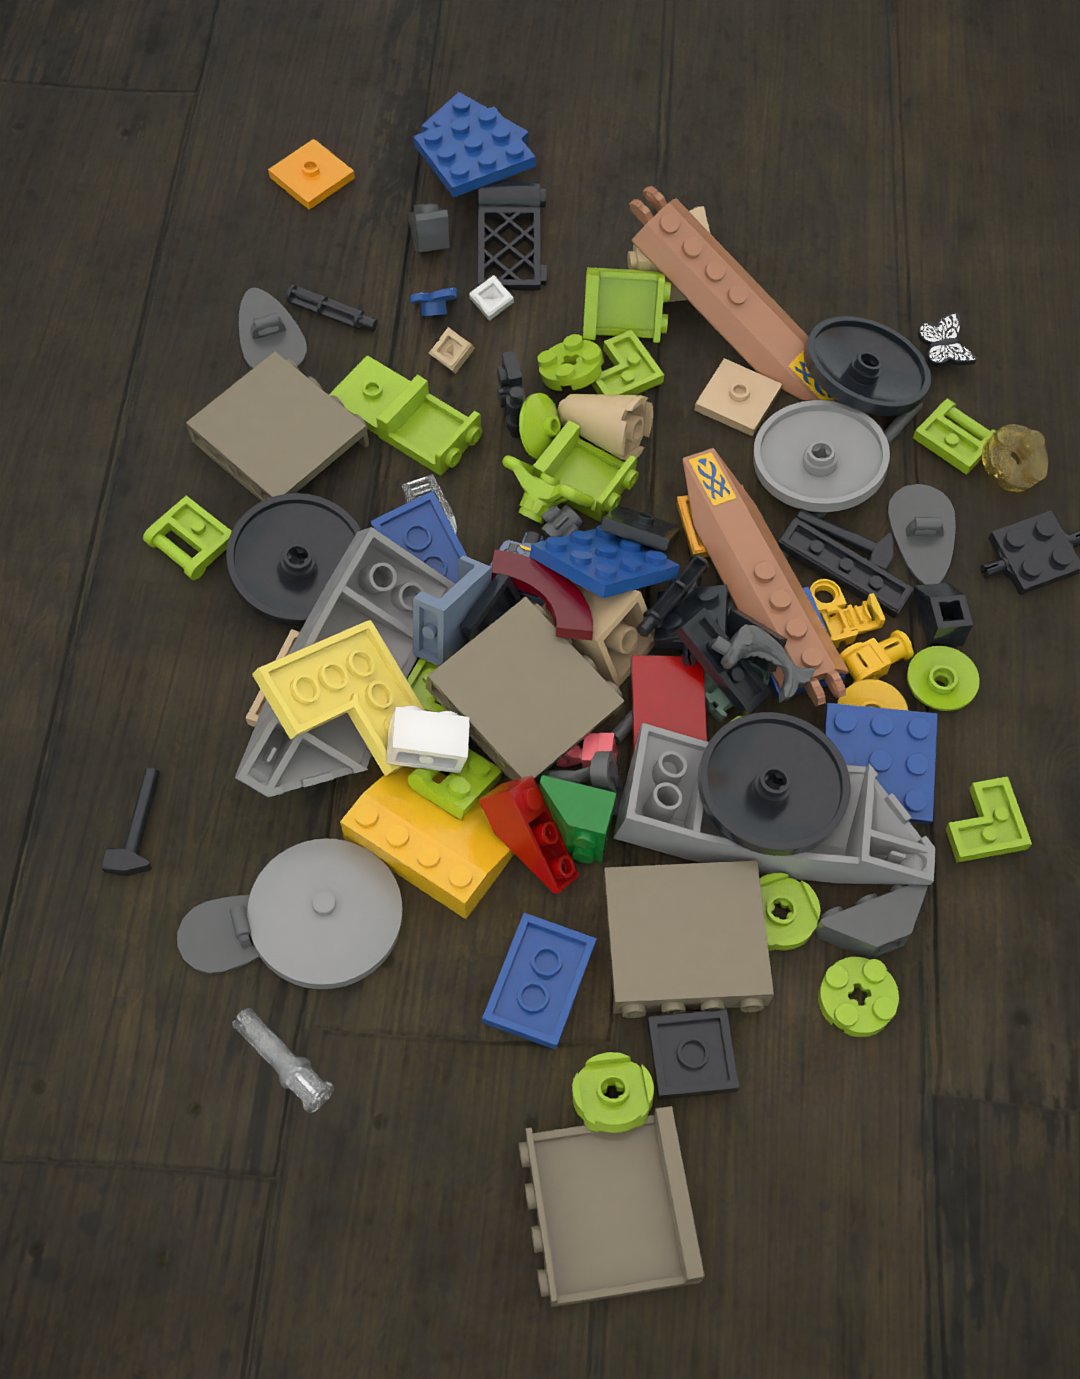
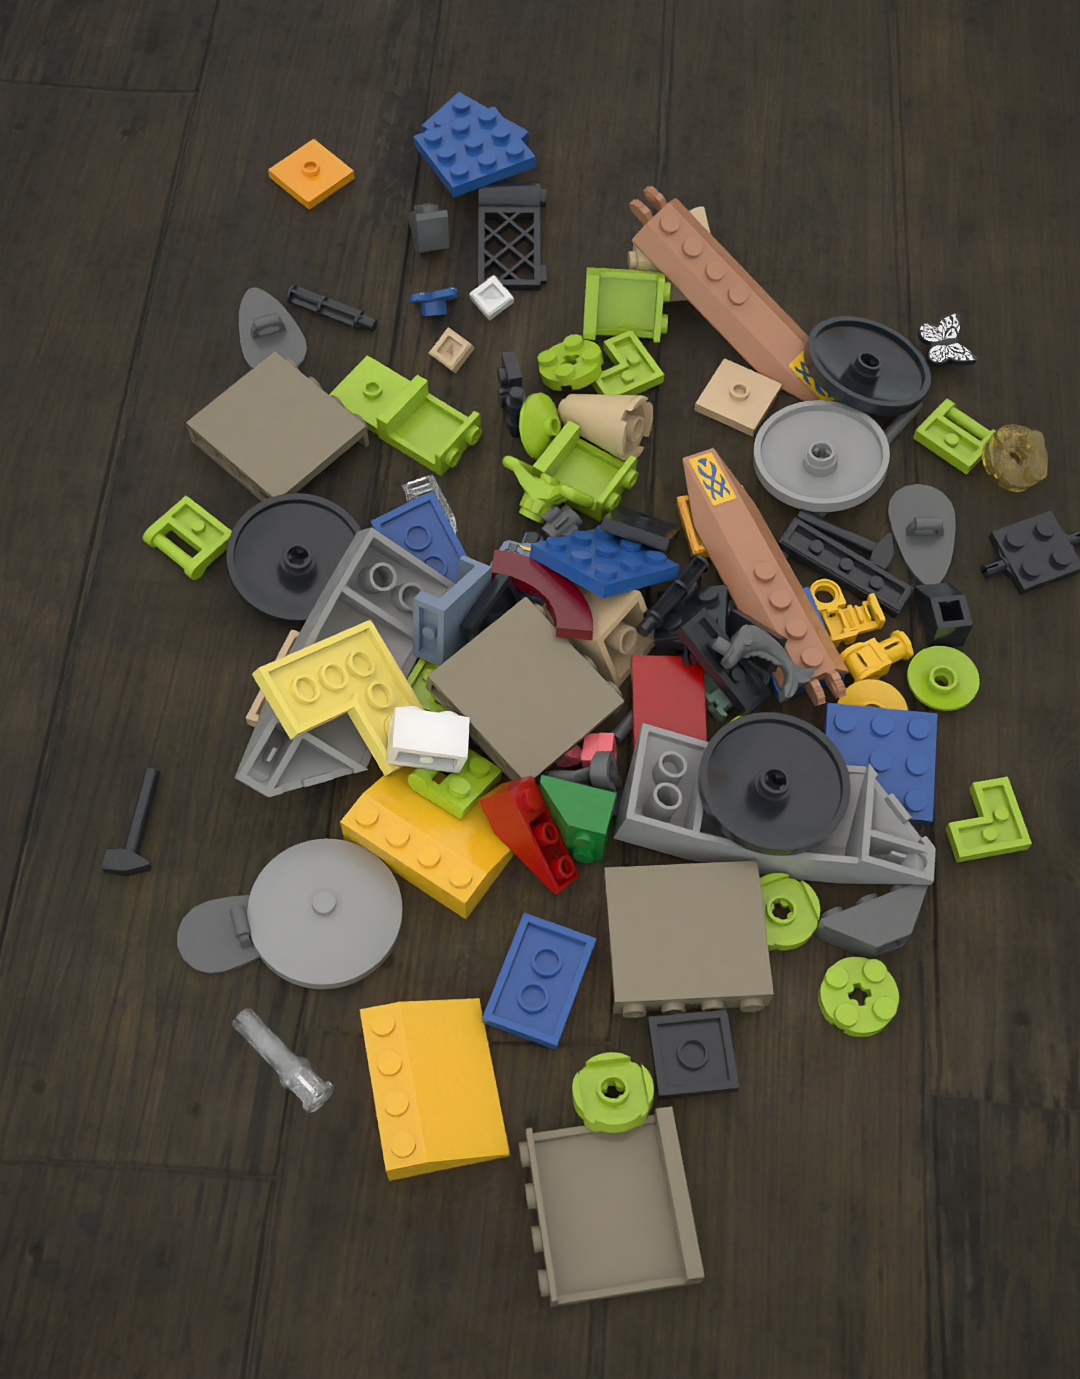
(433, 1086): none -> yellow slope

